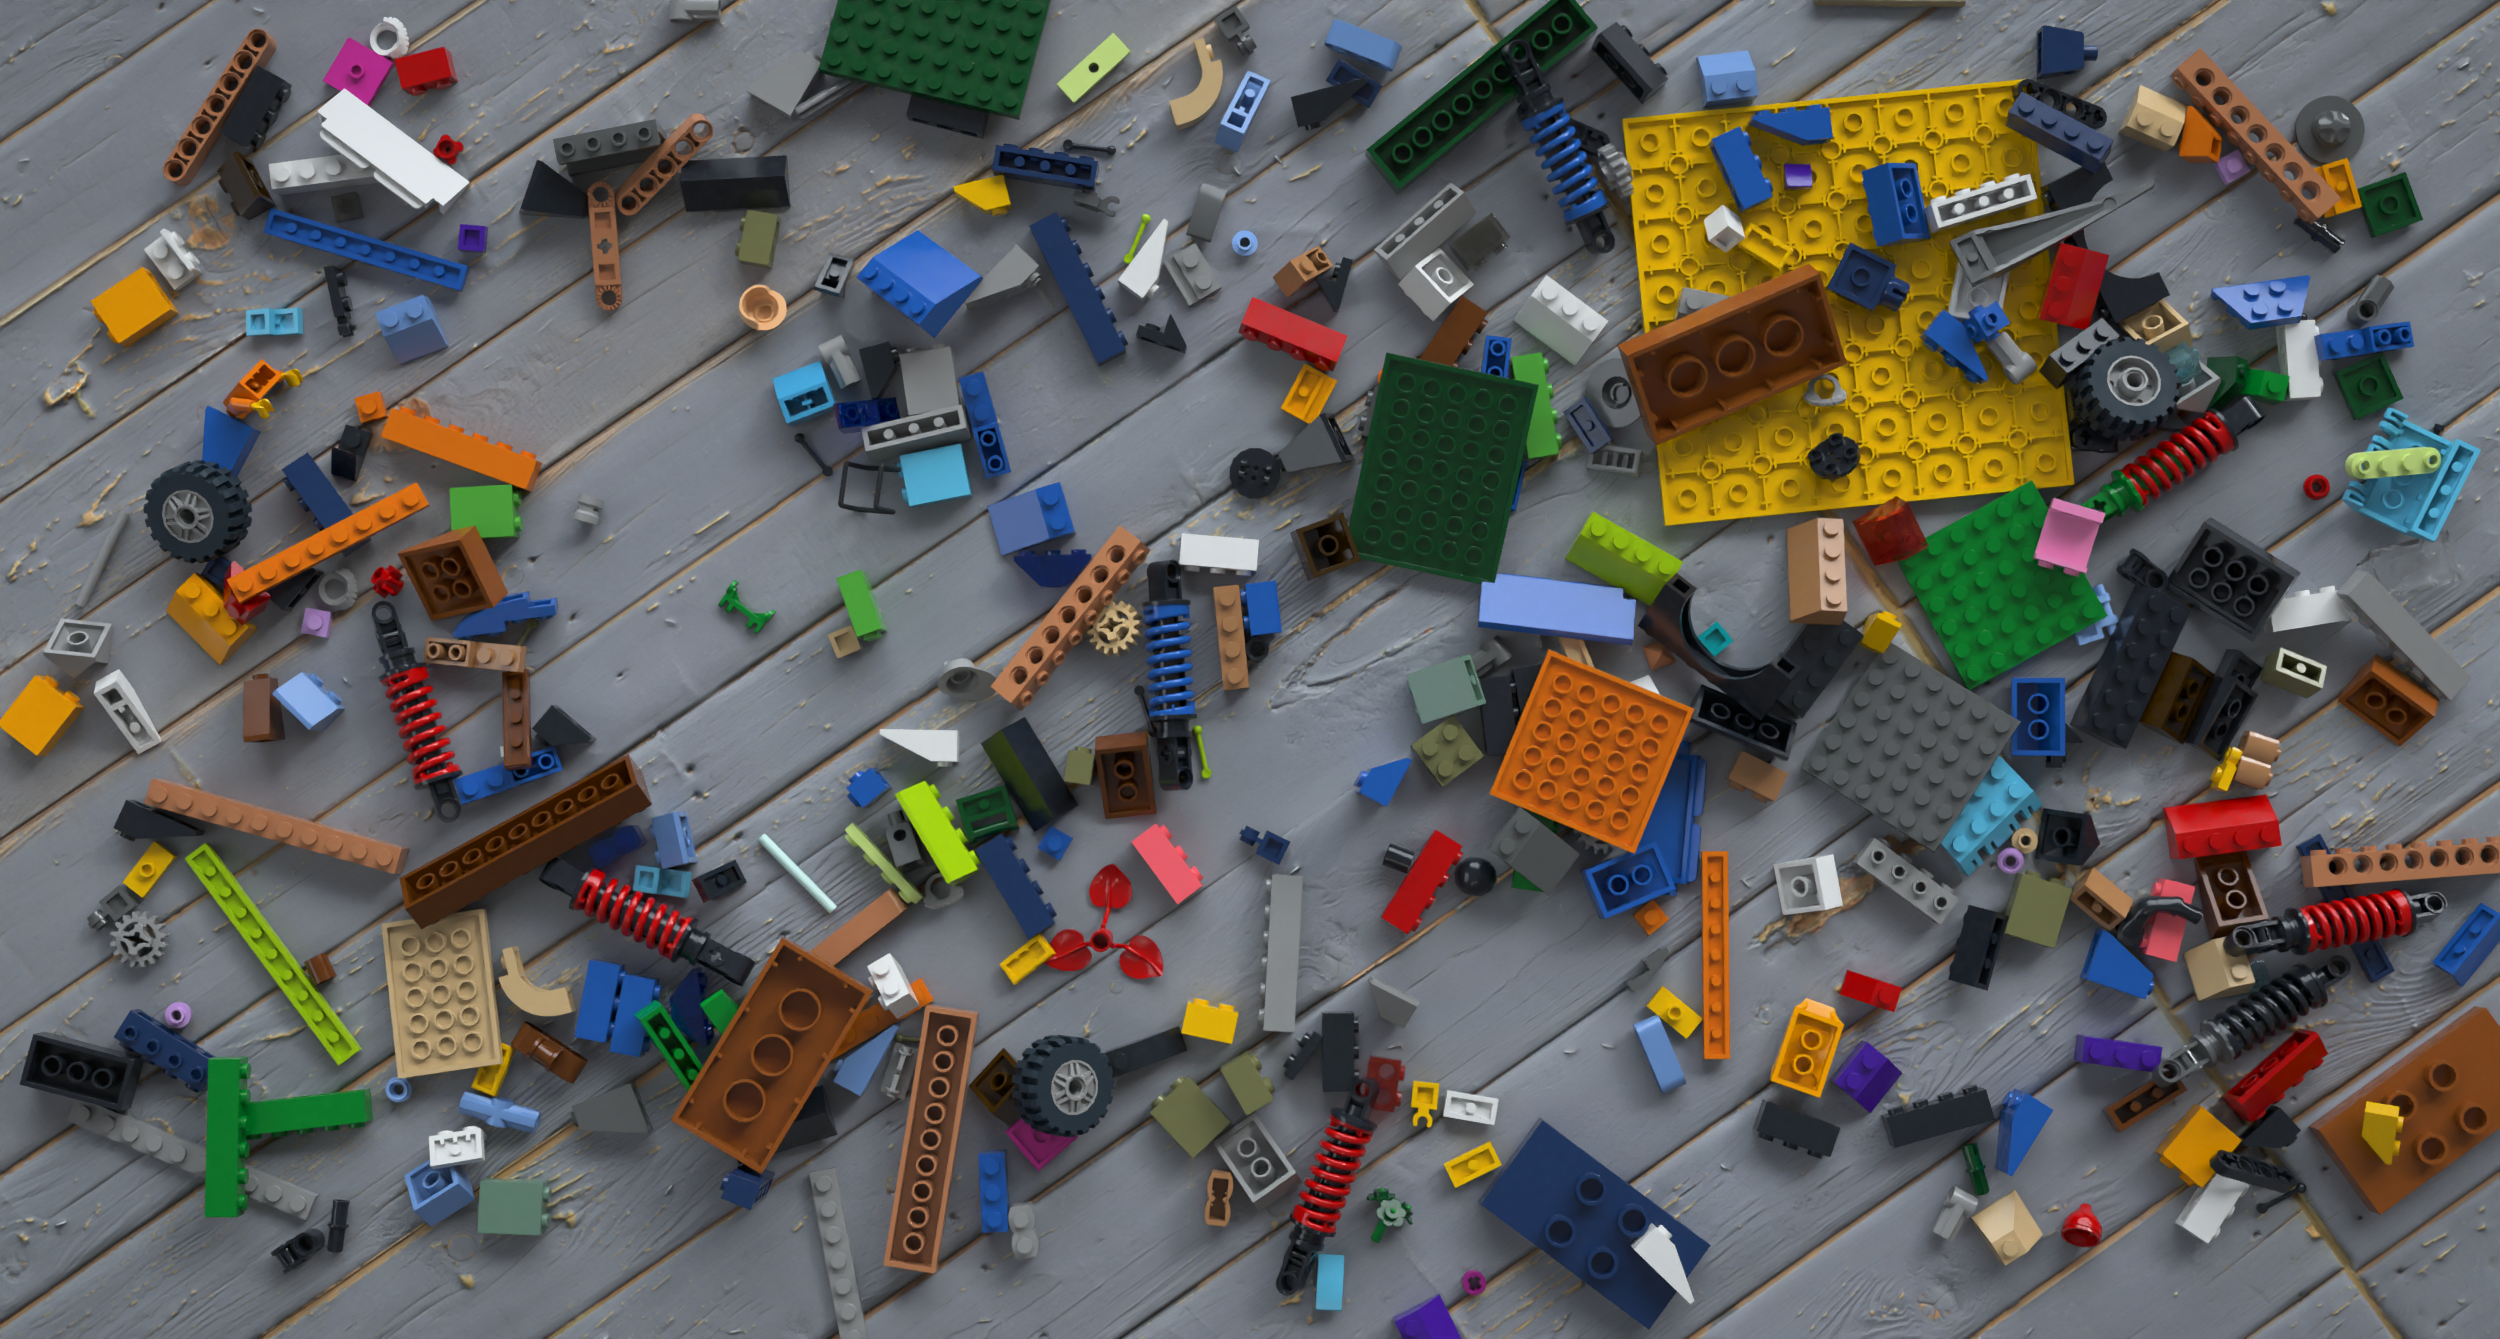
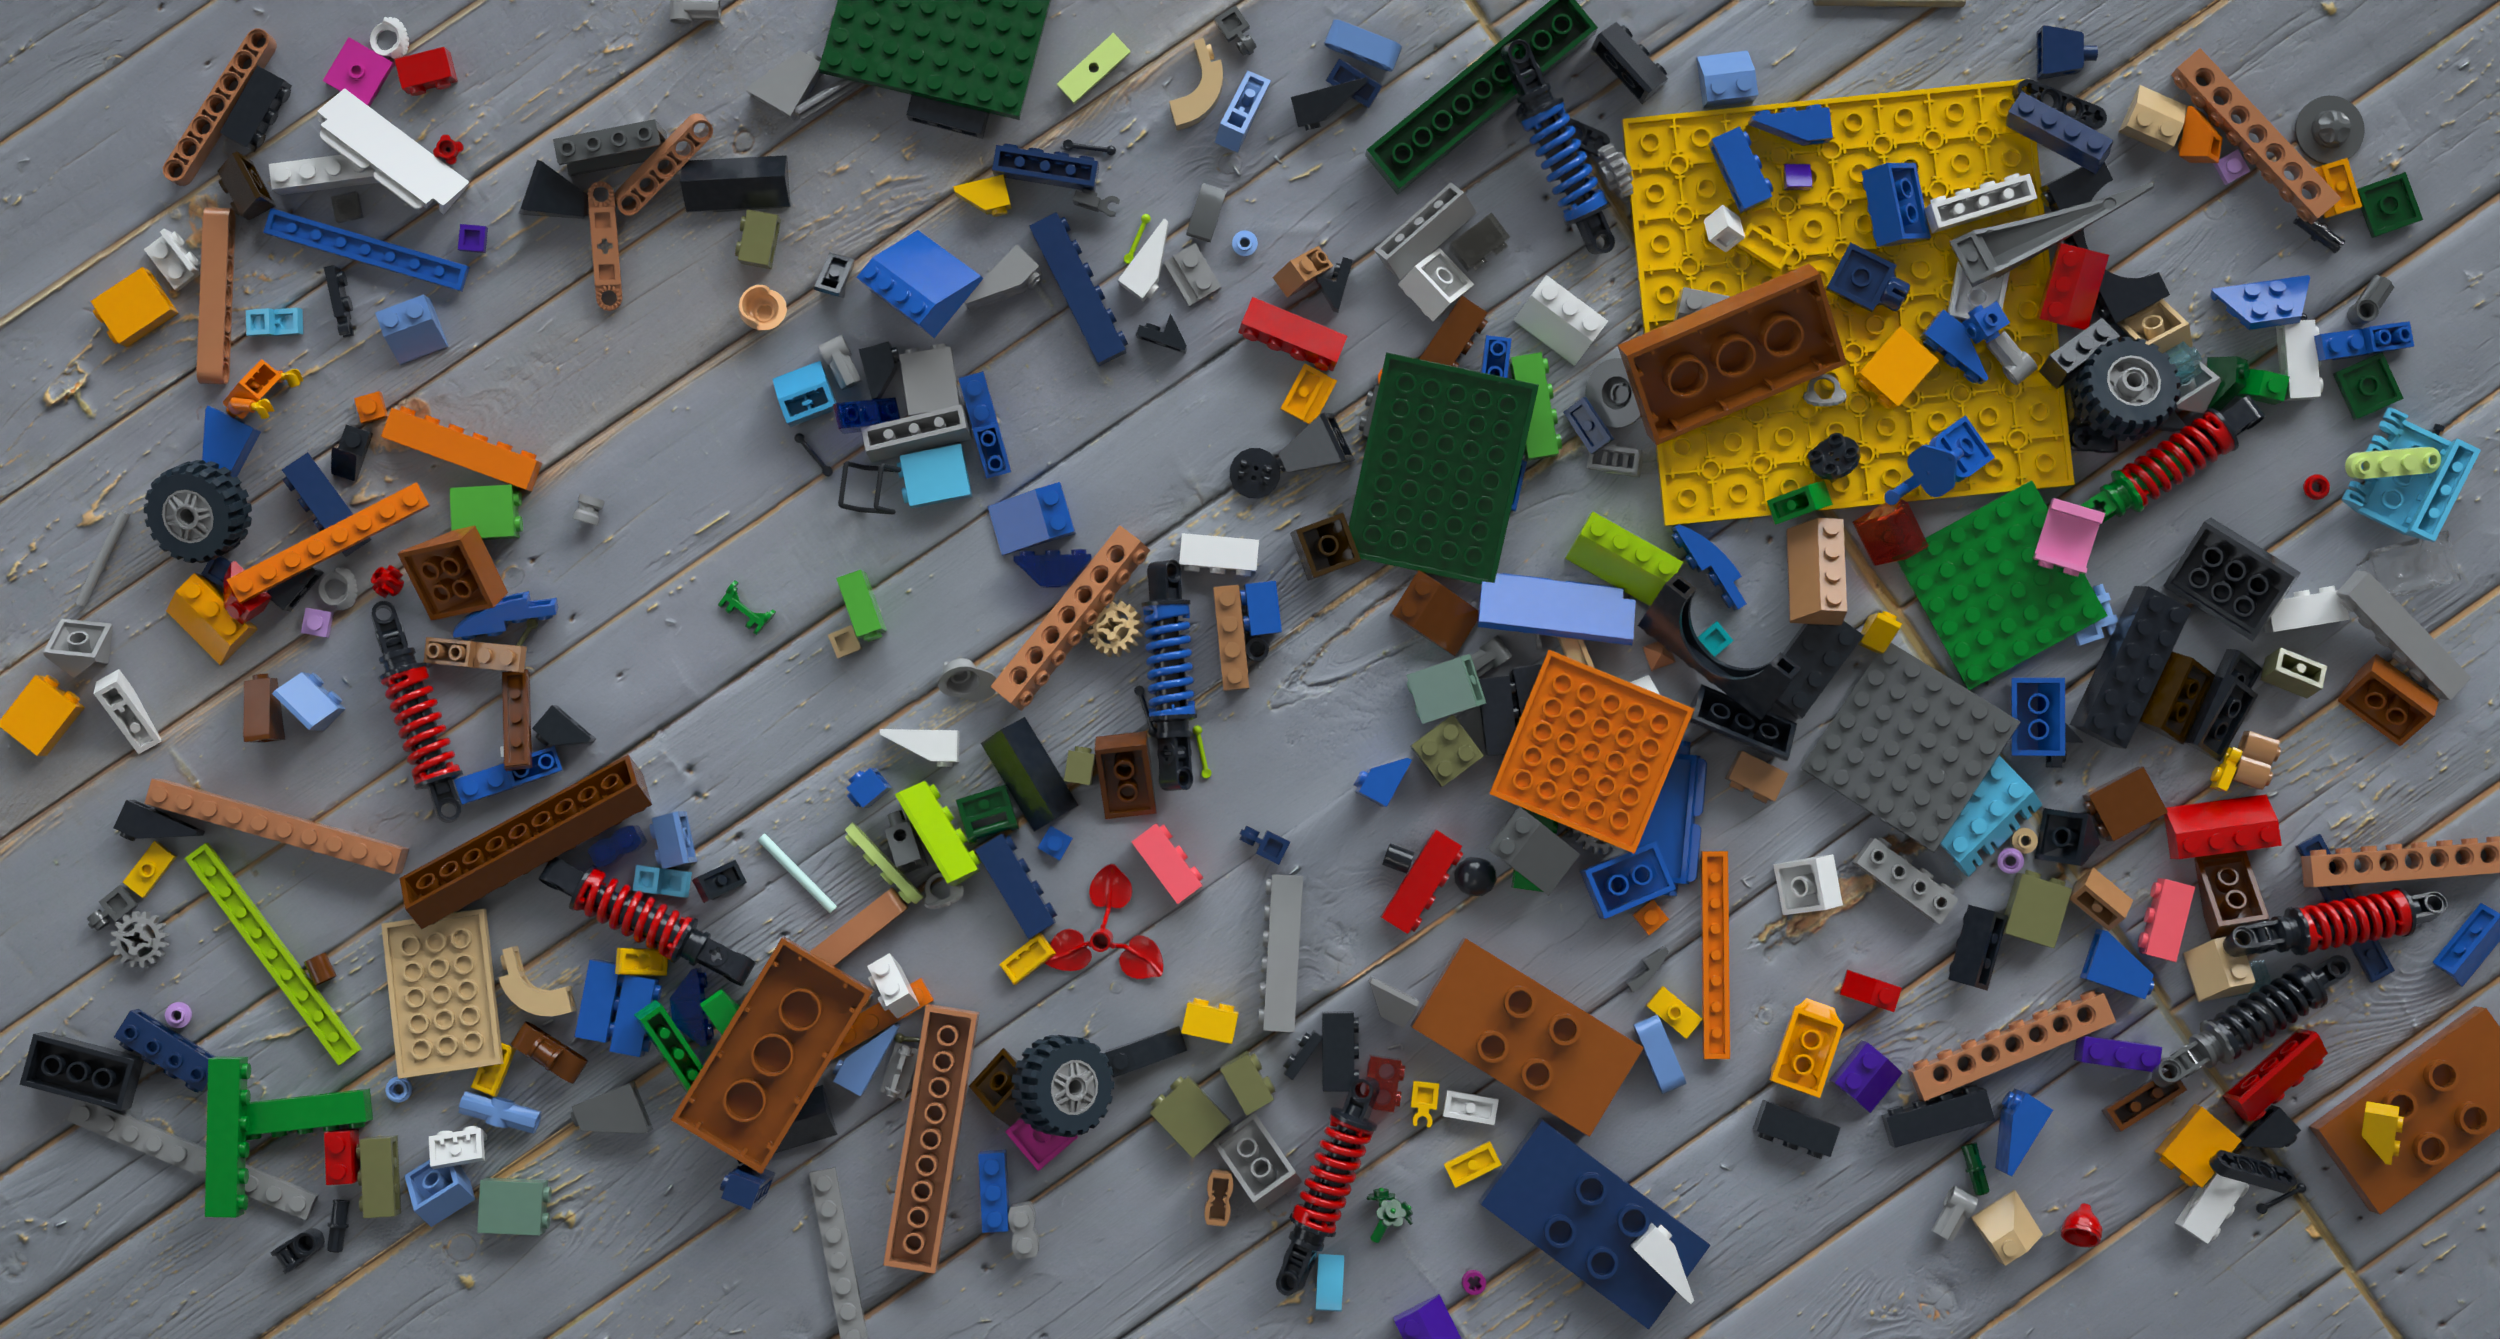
(216, 295): none -> nougat beam
(341, 1156): none -> red brick
(379, 1176): none -> olive brick
(640, 962): none -> yellow plate
(1436, 613): none -> reddish brown slope
(1526, 1036): none -> dark orange plate
(1703, 555): none -> blue slope
(1799, 502): none -> green slope
(1896, 368): none -> light orange brick
(1946, 460): none -> blue plate
(2098, 1016): none -> nougat brick
(2124, 804): none -> reddish brown brick
(2132, 927): black piece -> none
(2141, 570): black piece -> none

